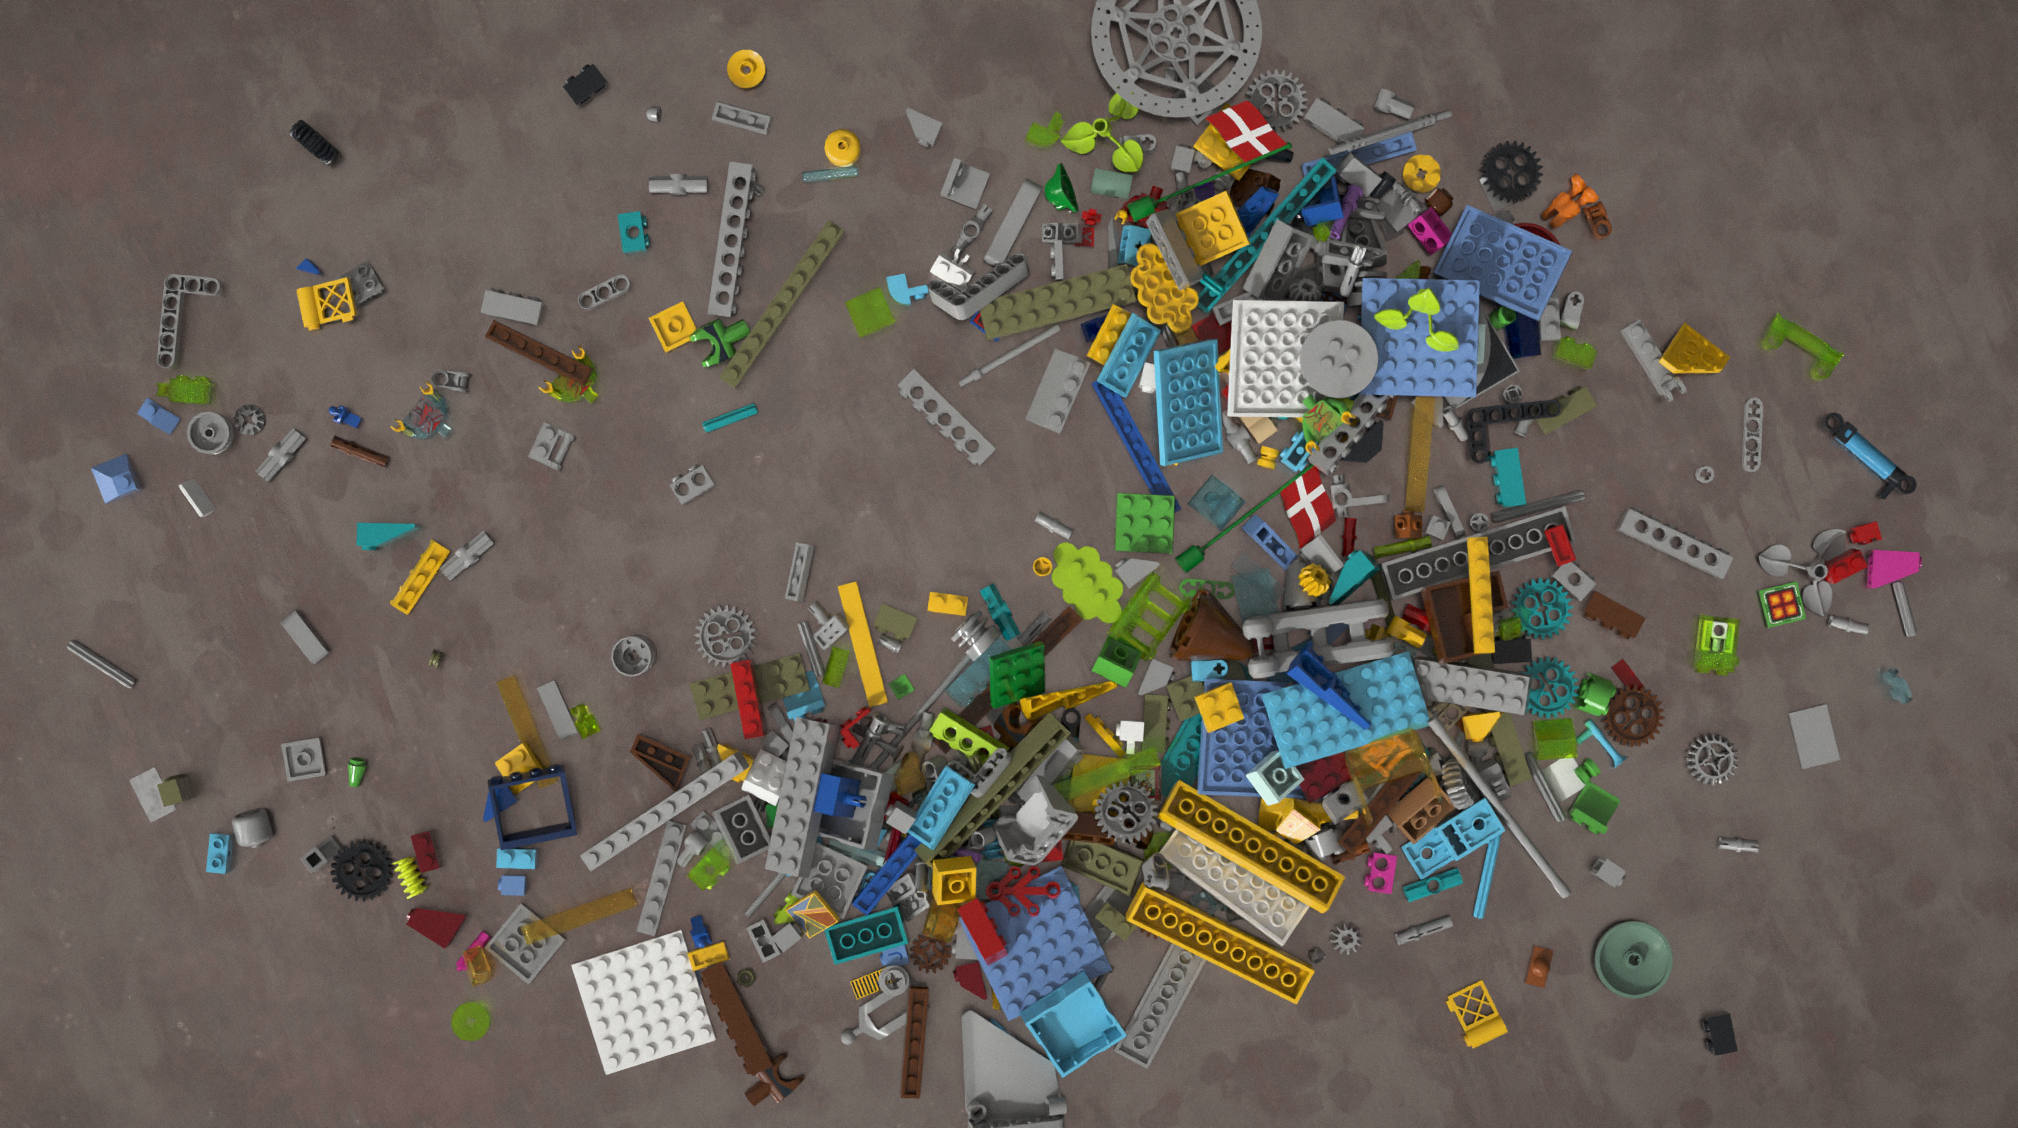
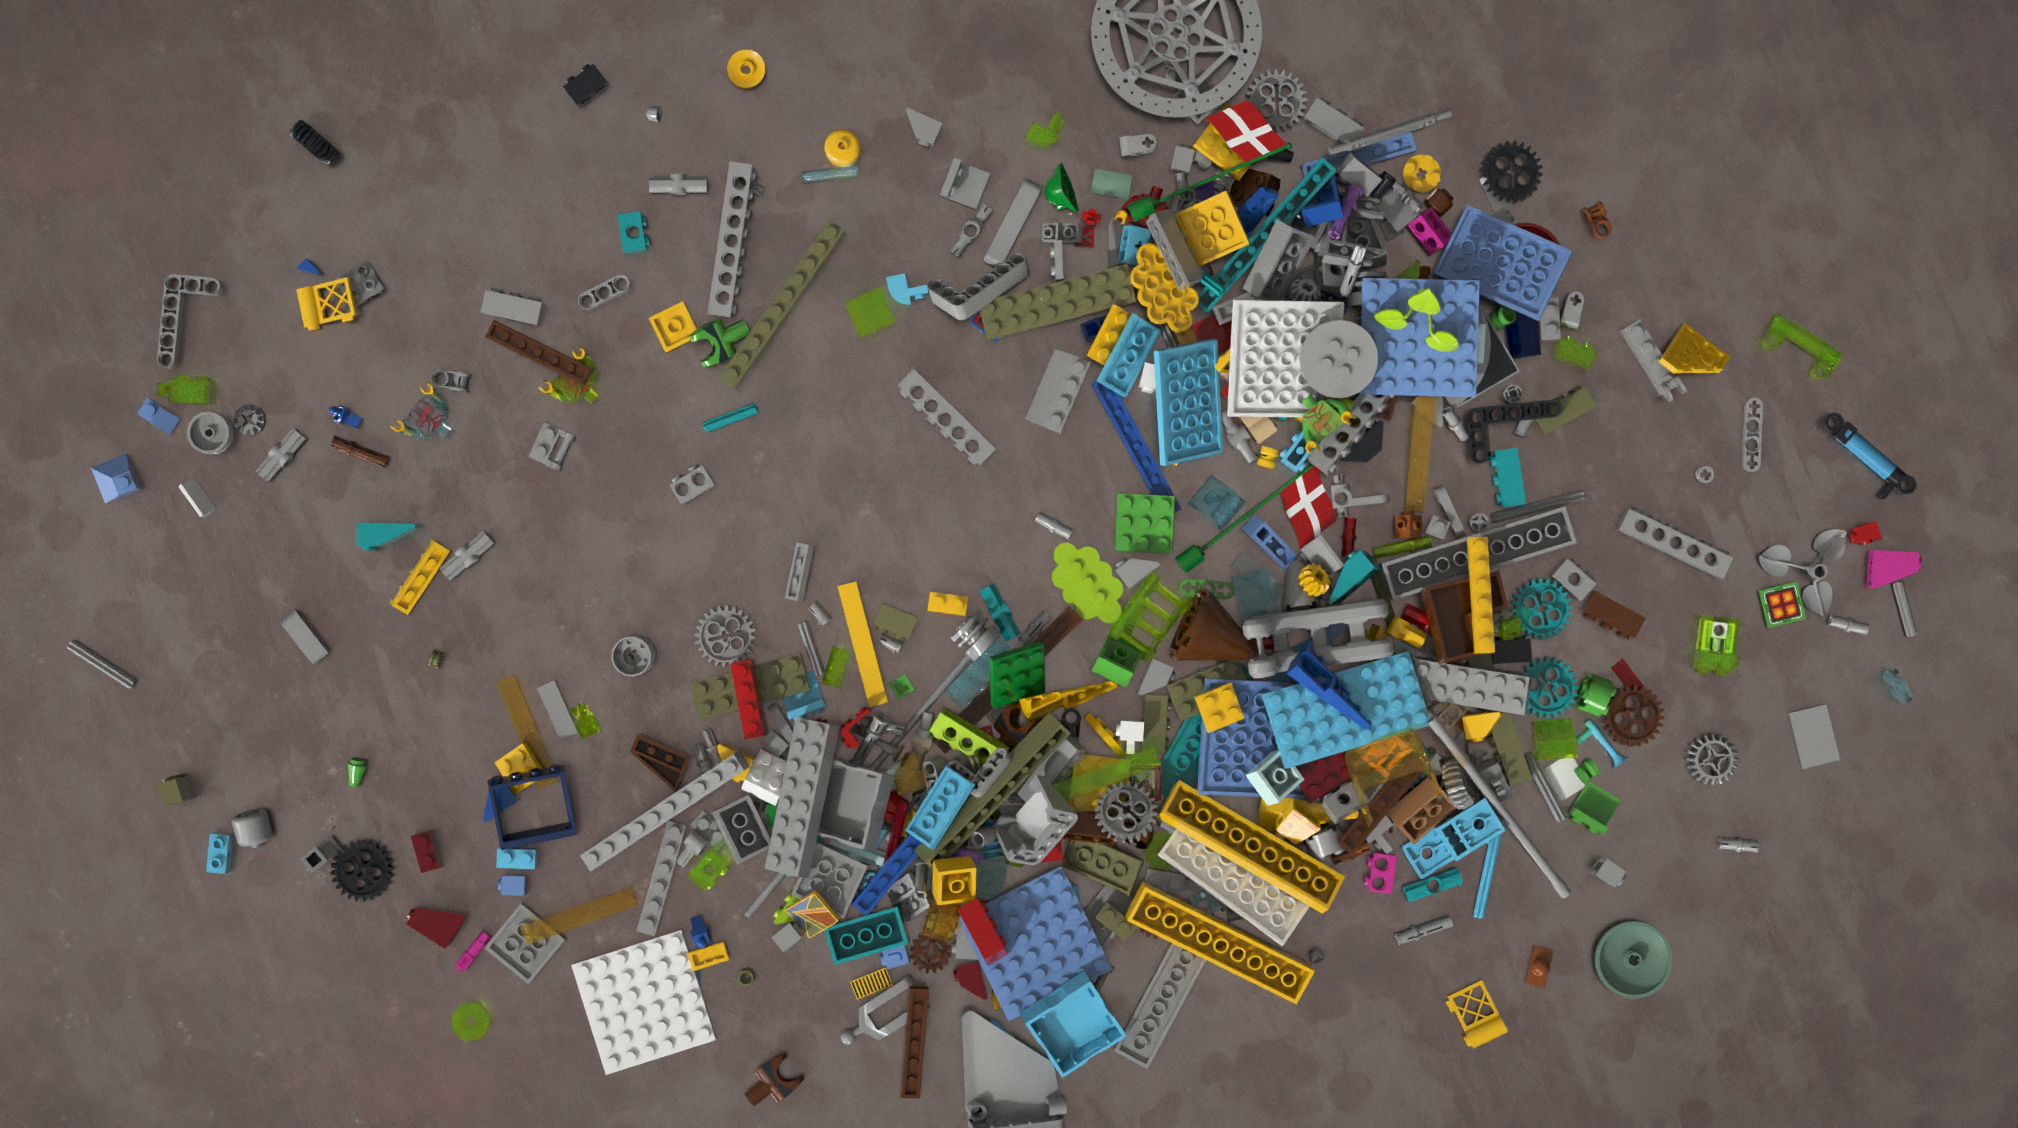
(148, 794): flat silver sticker -> none
(303, 759): light grey plate -> none
(411, 876): neon yellow piece -> none
(477, 966): clear yellow slope -> none
(737, 1018): reddish brown brick -> none
(741, 118): light grey tile -> none
(761, 937): light grey brick -> none
(831, 631): light grey plate -> none
(838, 795): blue brick -> none
(889, 988): light grey gear -> none
(900, 816): light grey brick -> none
(953, 270): white brick -> none
(976, 374): light grey bar -> none
(1019, 891): red plant -> none
(1042, 566): yellow wheel -> none
(1081, 136): lime plant -> none
(1156, 872): light grey piece -> none
(1205, 669): medium azure piece -> none
(1321, 232): clear neon green plate -> none
(1344, 932): light grey gear -> none
(1389, 102): light grey piece -> none
(1560, 545): red tile -> none
(1566, 206): orange piece -> none
(1720, 1033): black brick -> none
(1845, 565): red brick -> none

